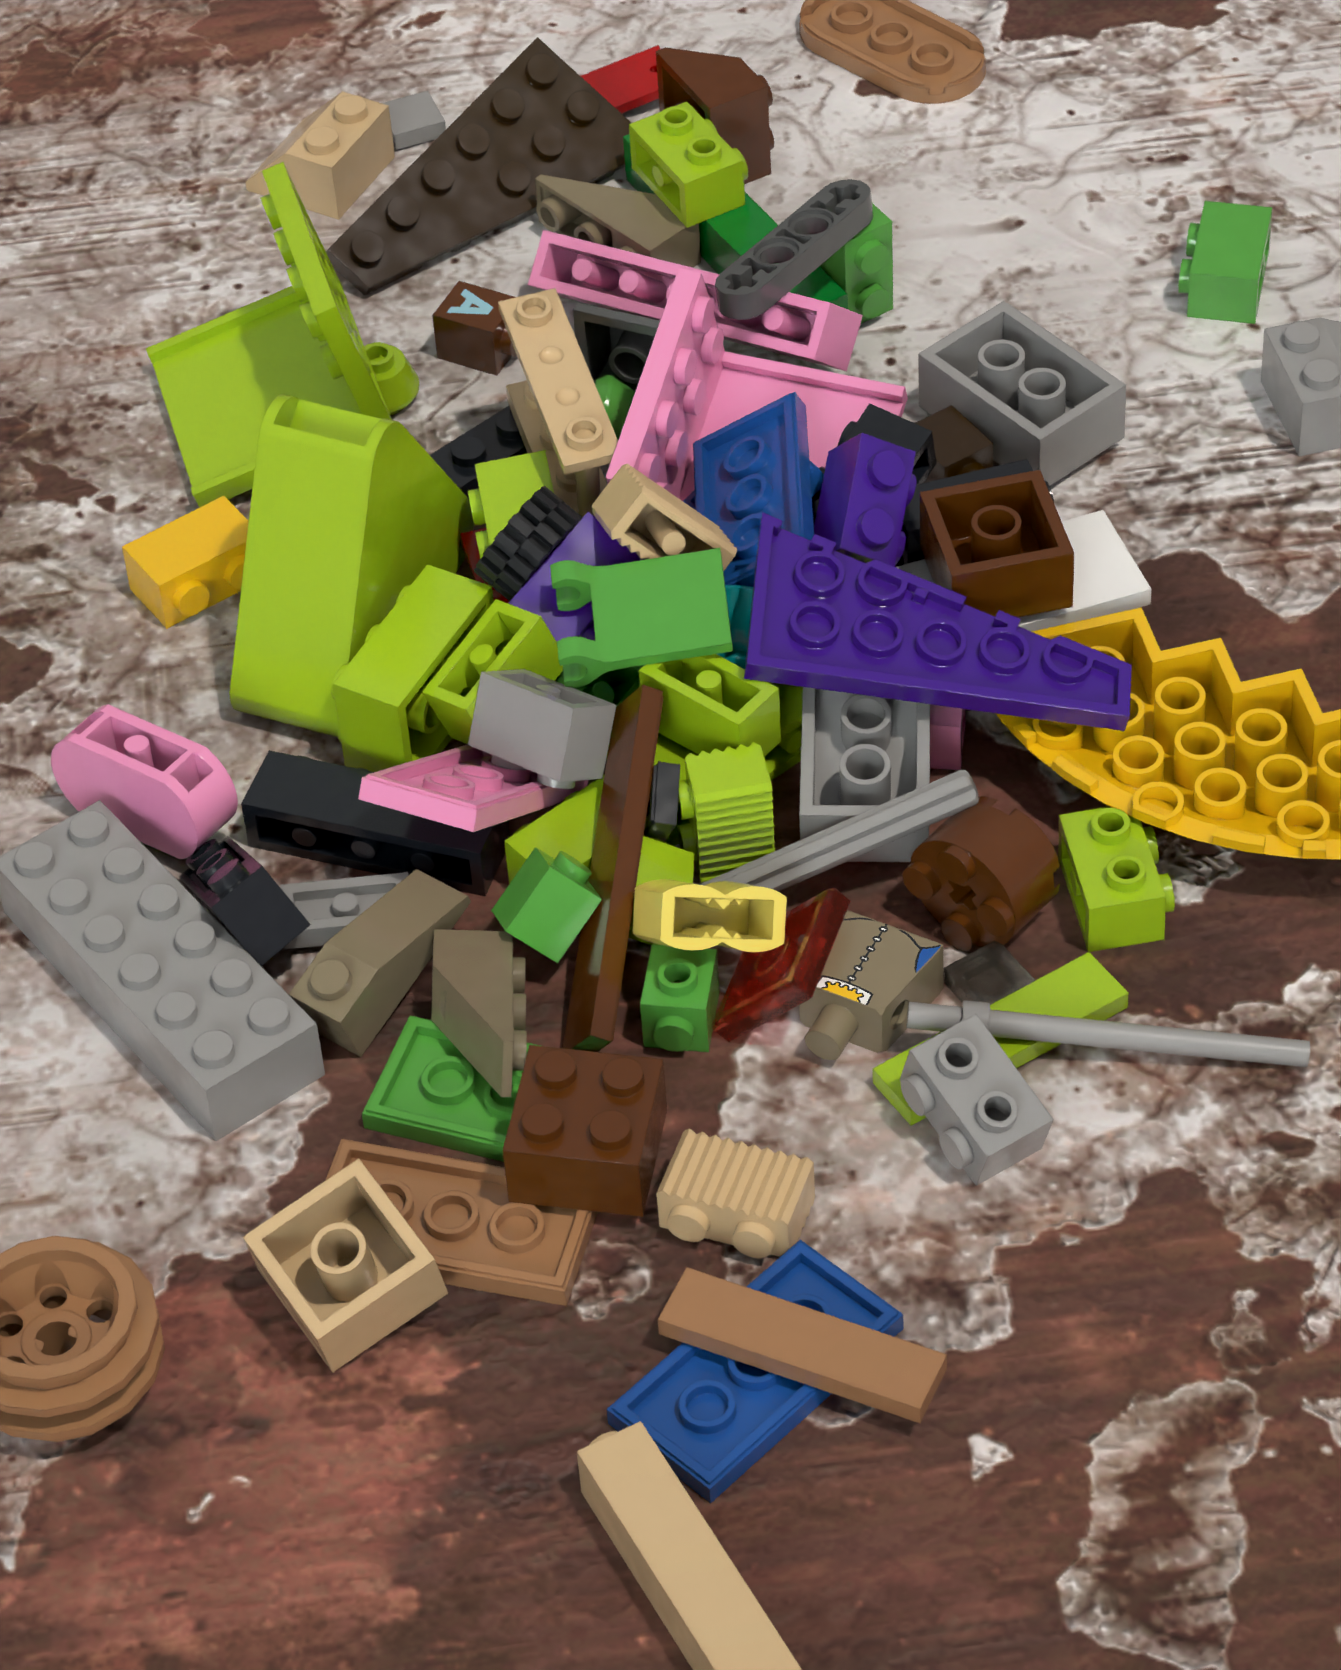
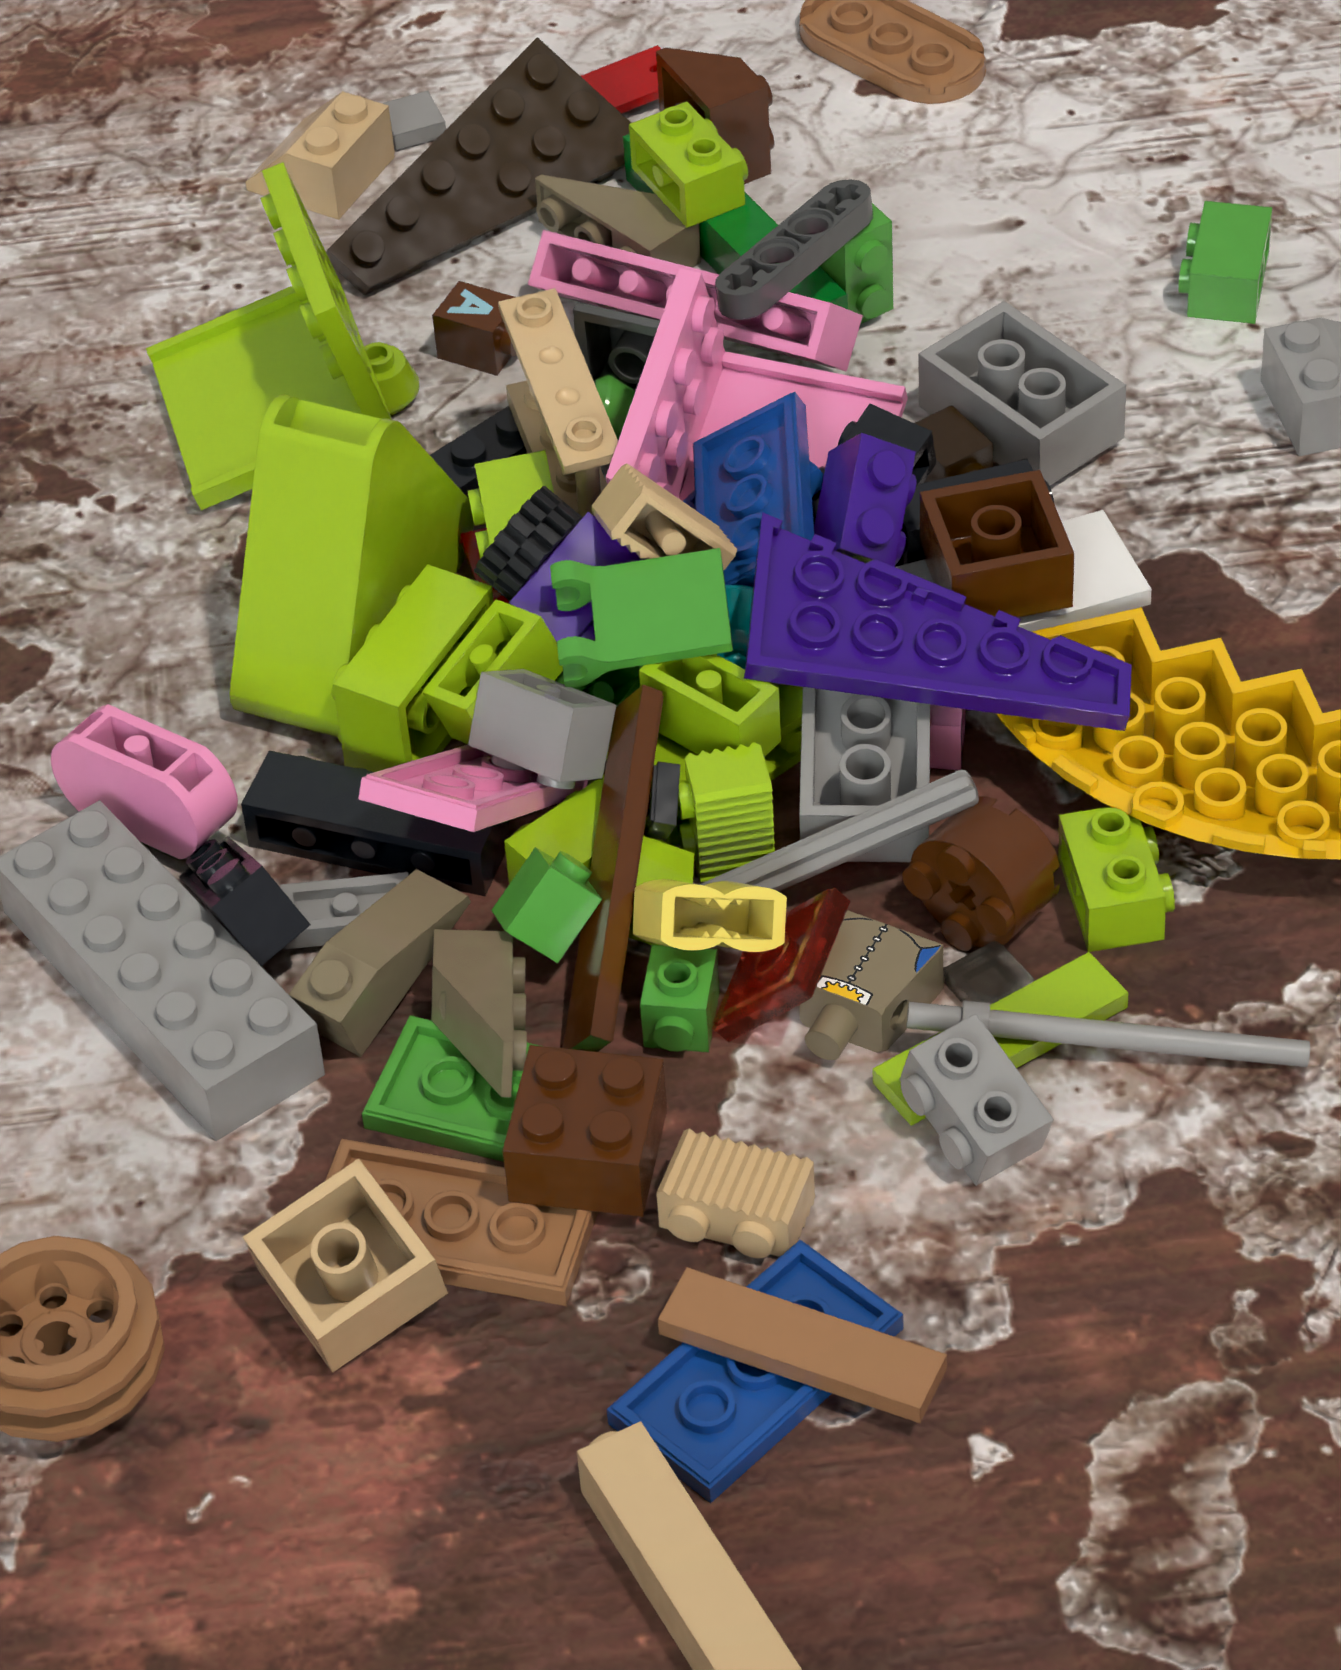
(189, 562): yellow brick -> none

